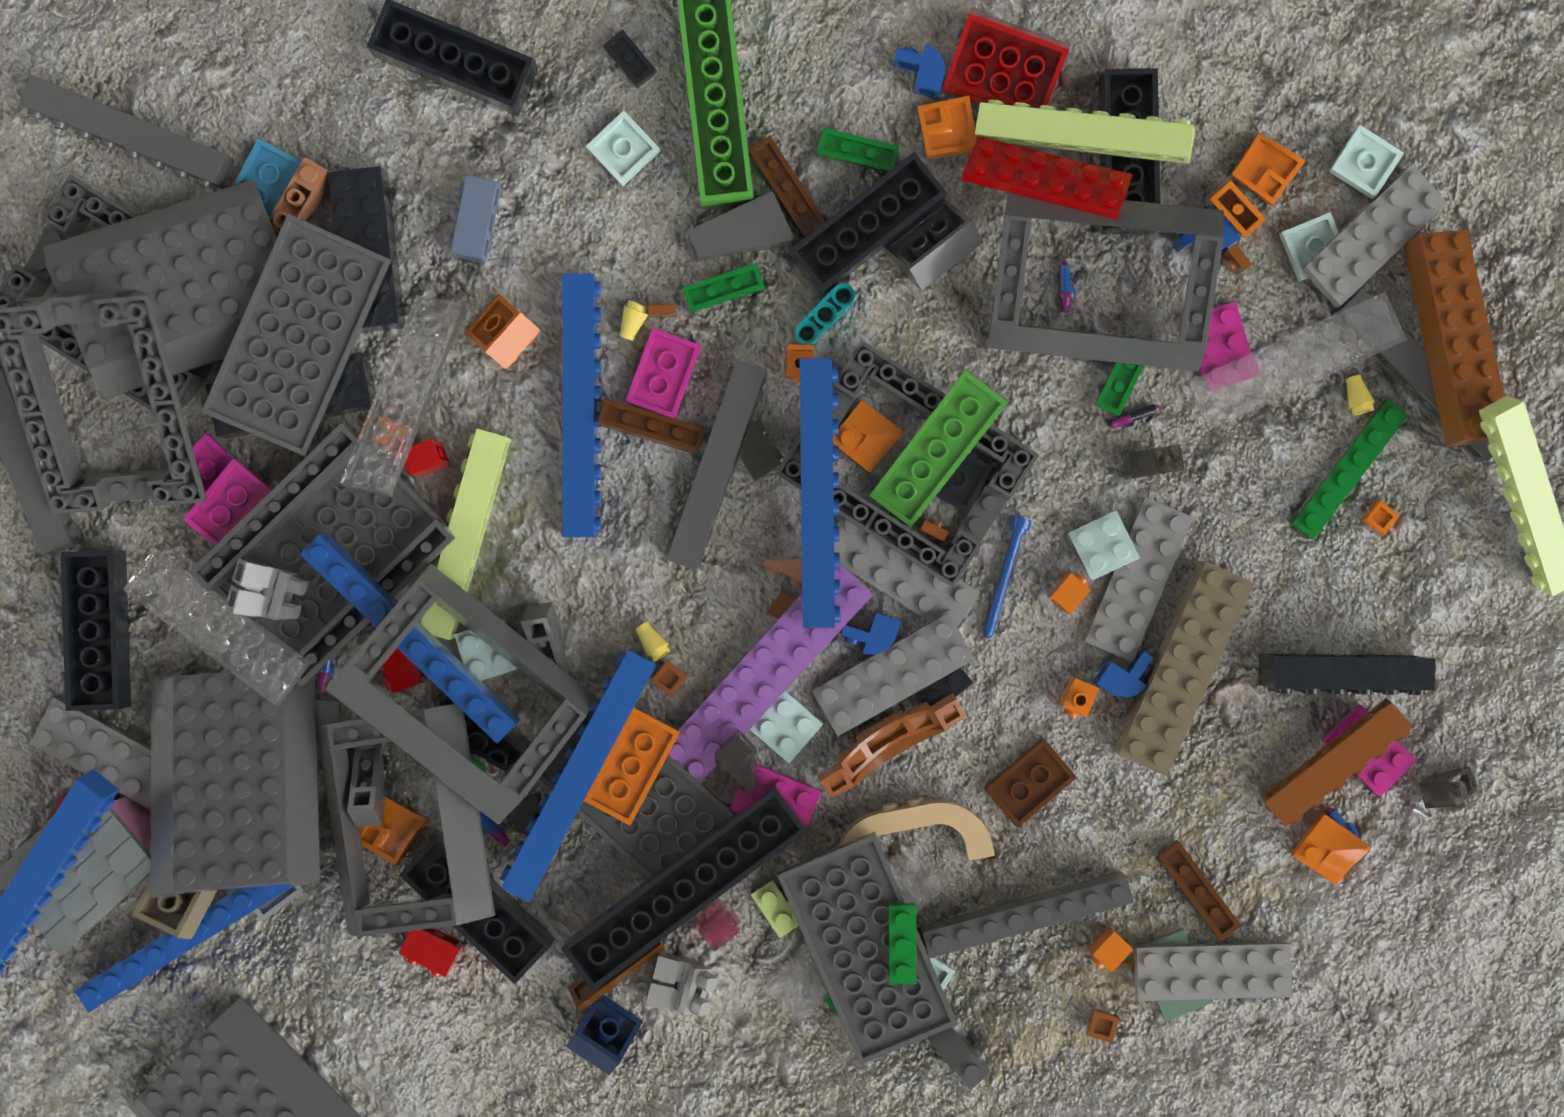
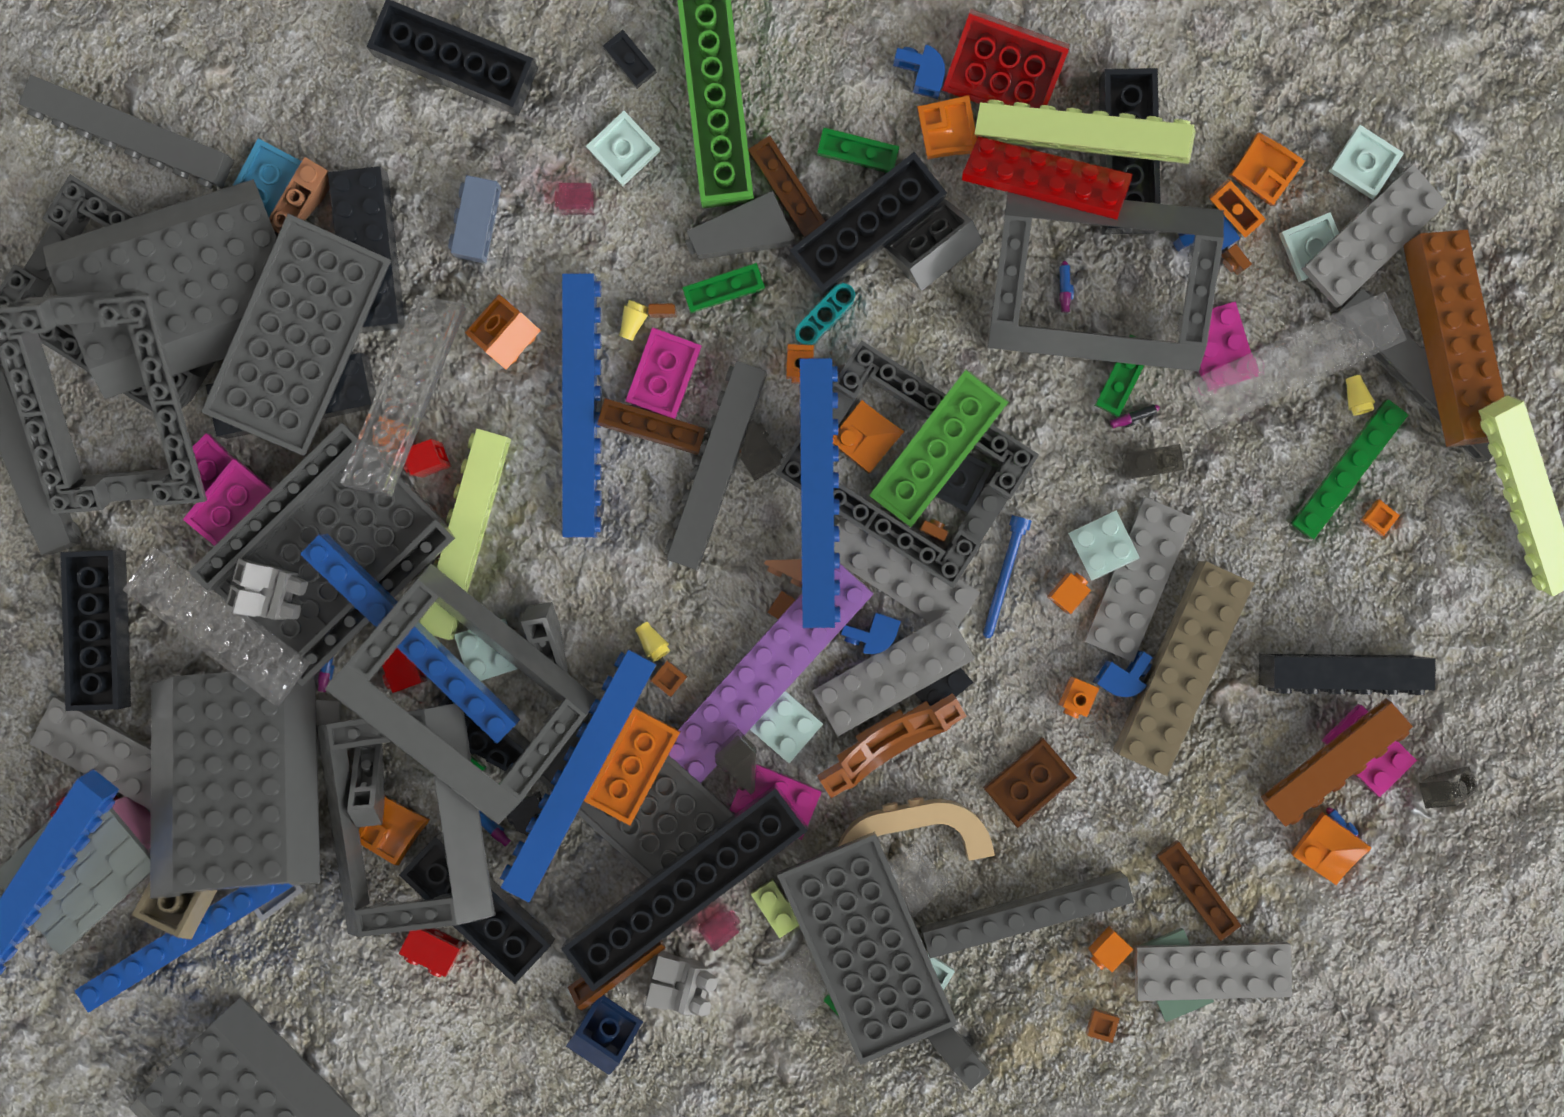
(575, 198): none -> clear pink brick
(902, 943): green plate -> none

